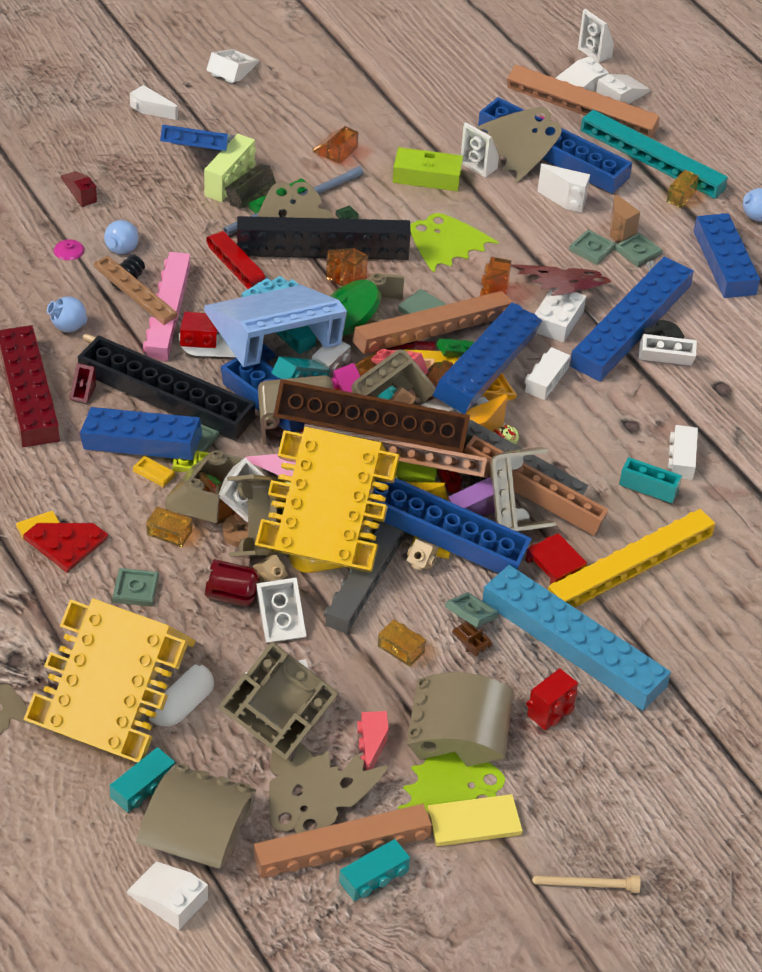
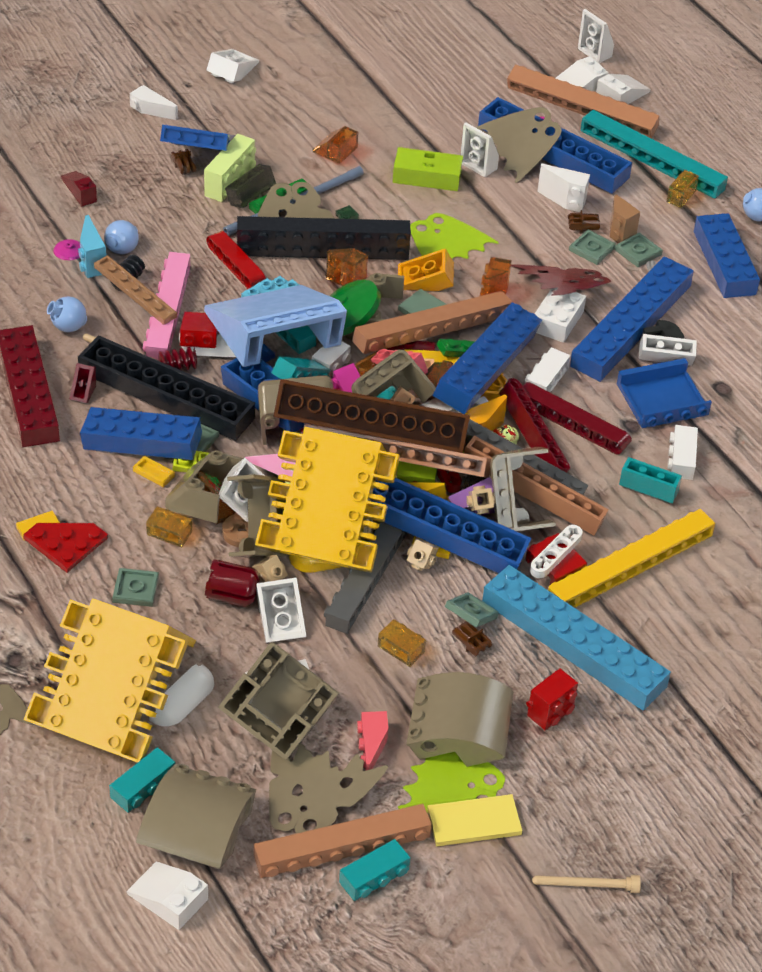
(91, 248): none -> medium azure slope
(179, 360): none -> dark red piece
(183, 161): none -> reddish brown arm
(428, 272): none -> light orange slope
(487, 496): none -> tan brick
(532, 424): none -> dark red beam
(553, 549): none -> white beam
(578, 420): none -> dark red beam
(583, 221): none -> reddish brown arm
(662, 393): none -> blue panel

